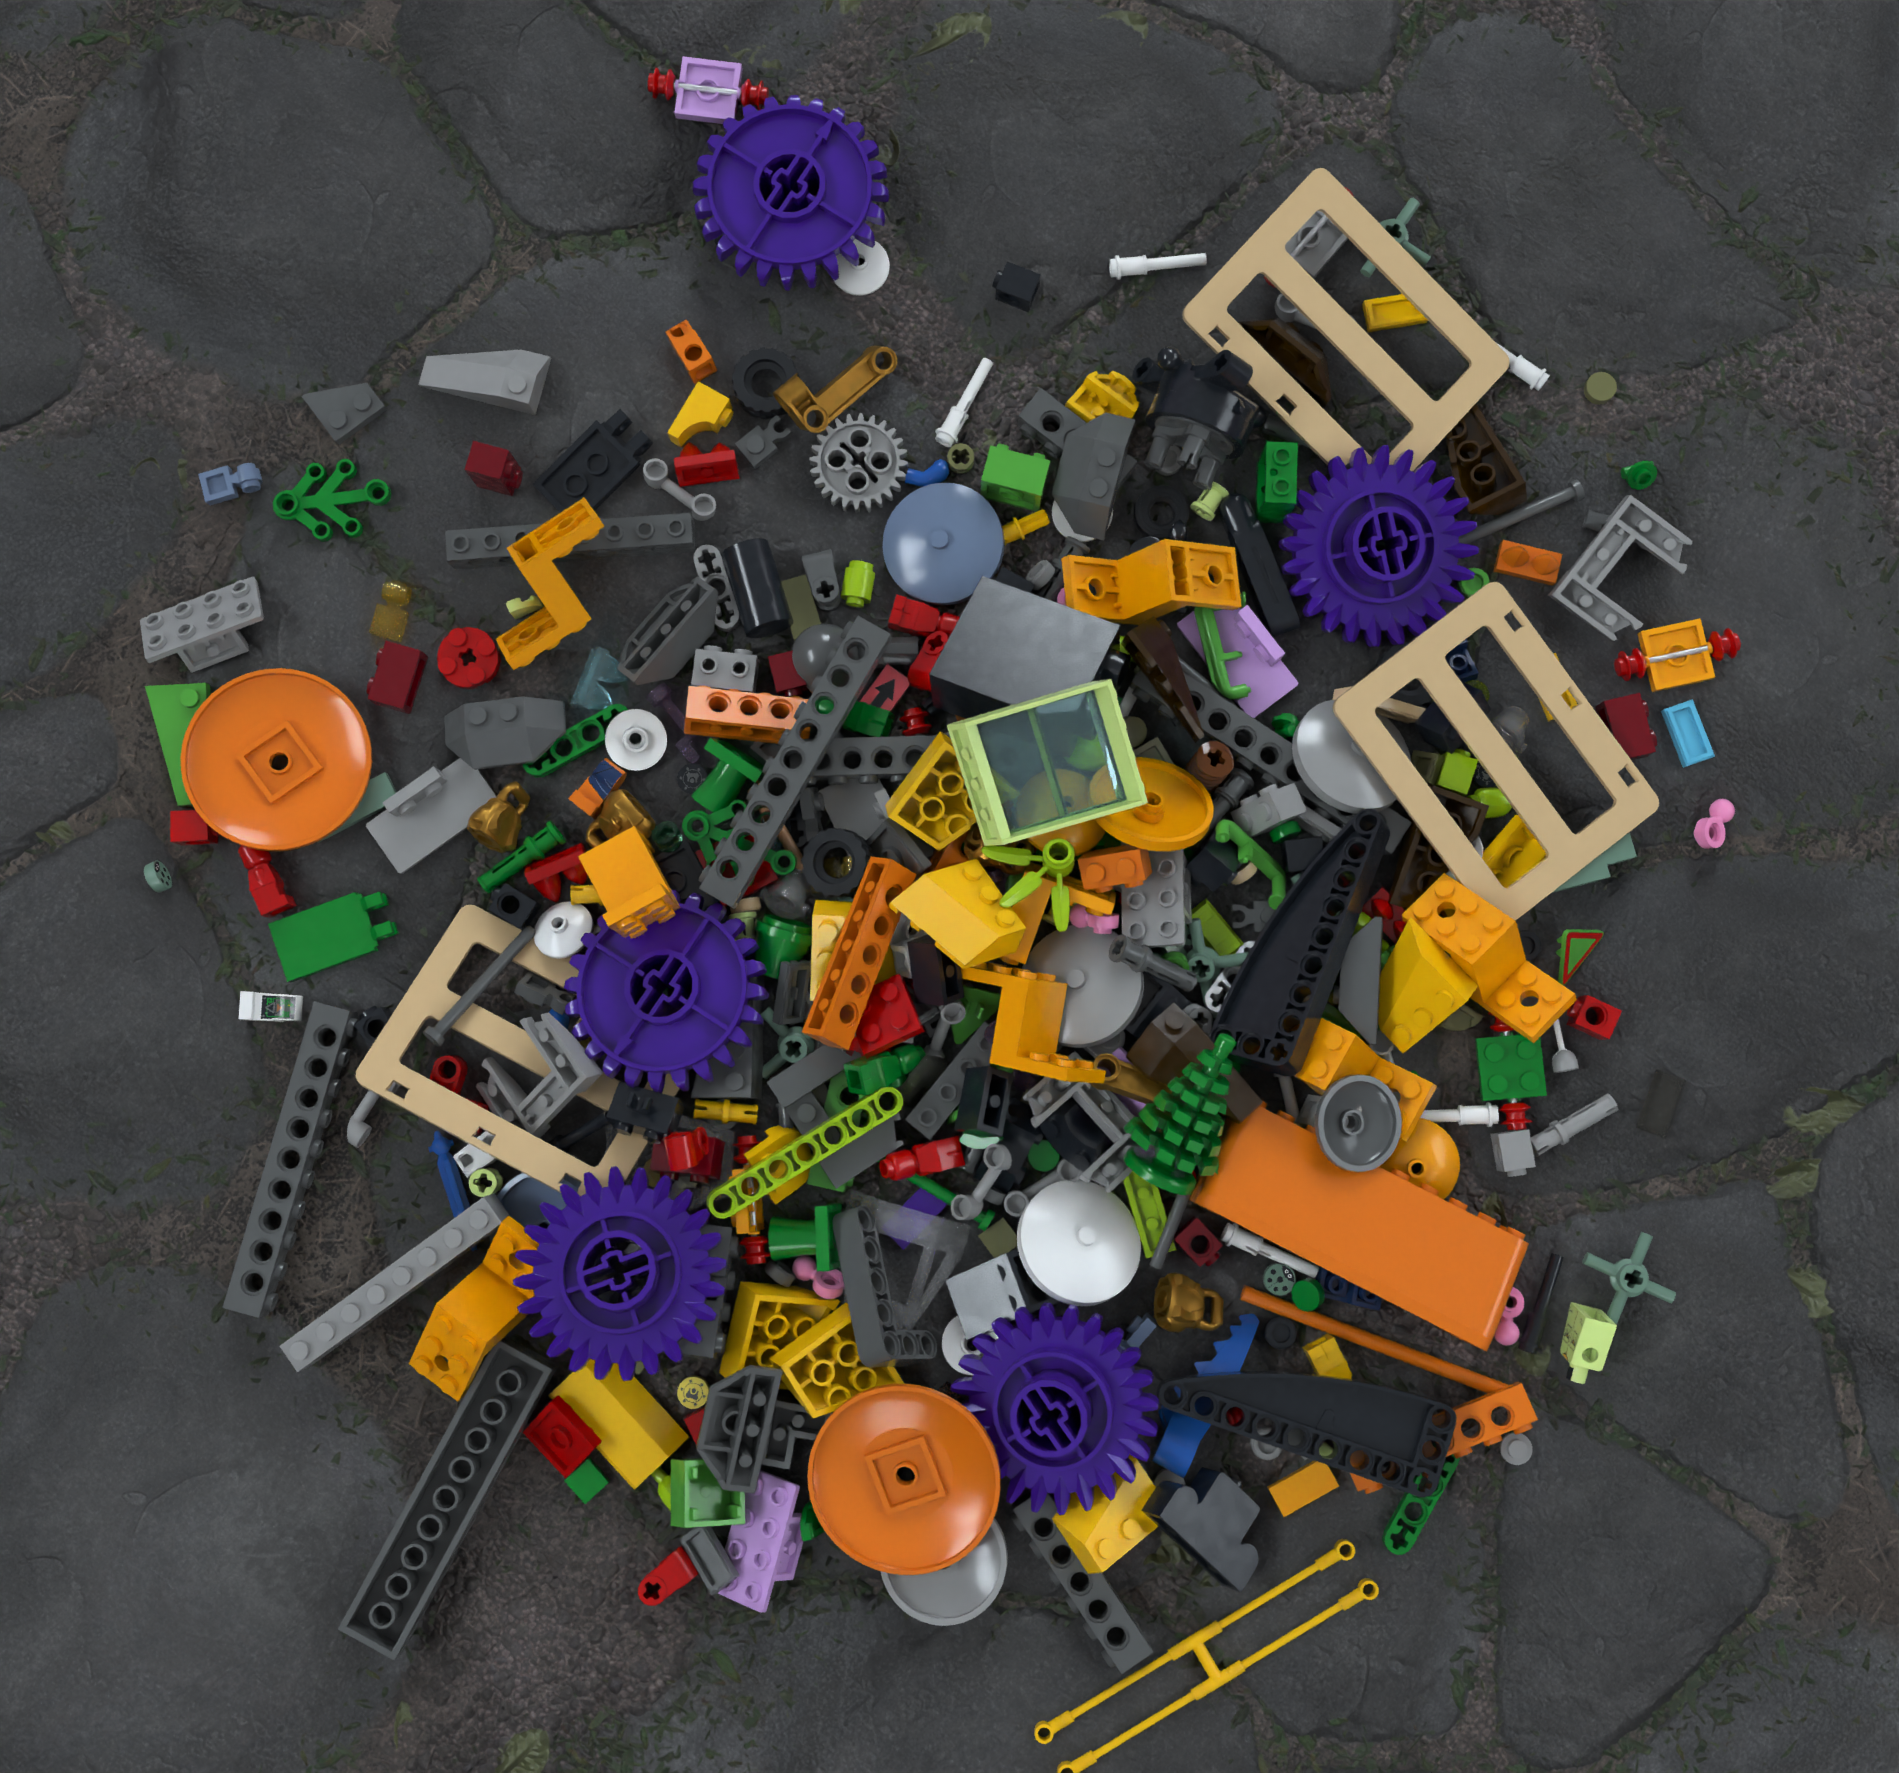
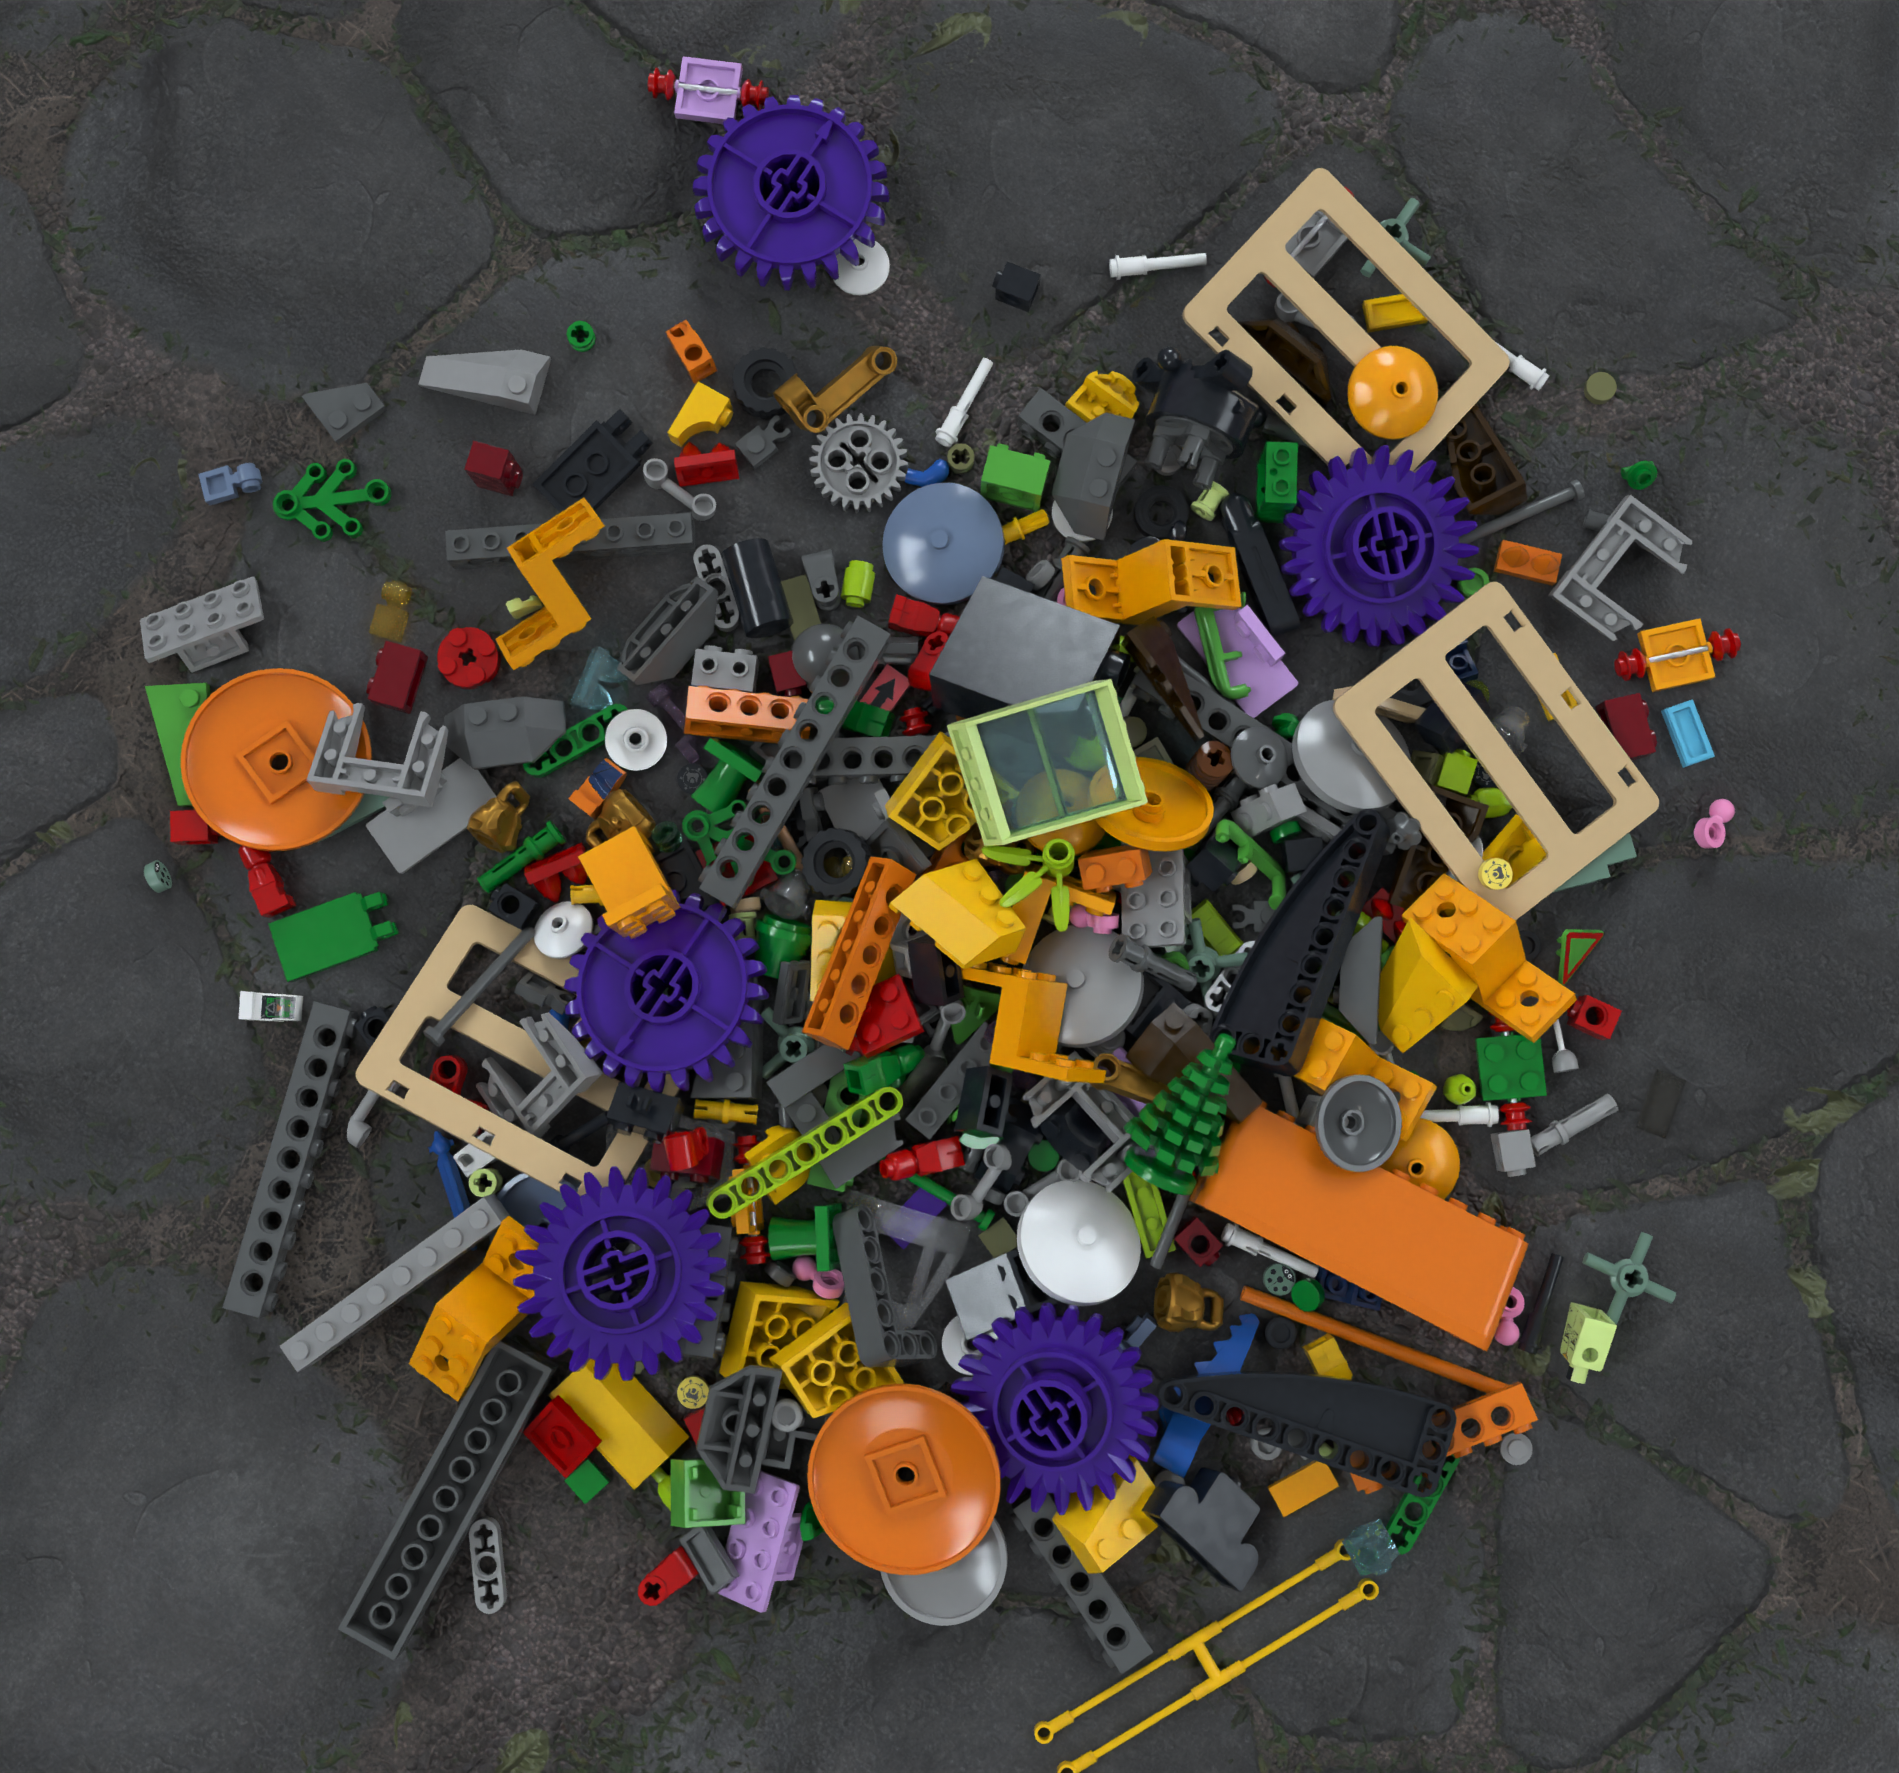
(338, 770): none -> light grey wedge
(498, 1588): none -> light grey beam
(589, 342): none -> green bush
(787, 1415): none -> light grey tile
(1248, 758): none -> dark grey dish
(1371, 1548): none -> clear light blue brick
(1375, 398): none -> light orange dish
(1404, 831): none -> dark grey plant
(1459, 1089): none -> lime plant
(1495, 873): none -> light yellow tile

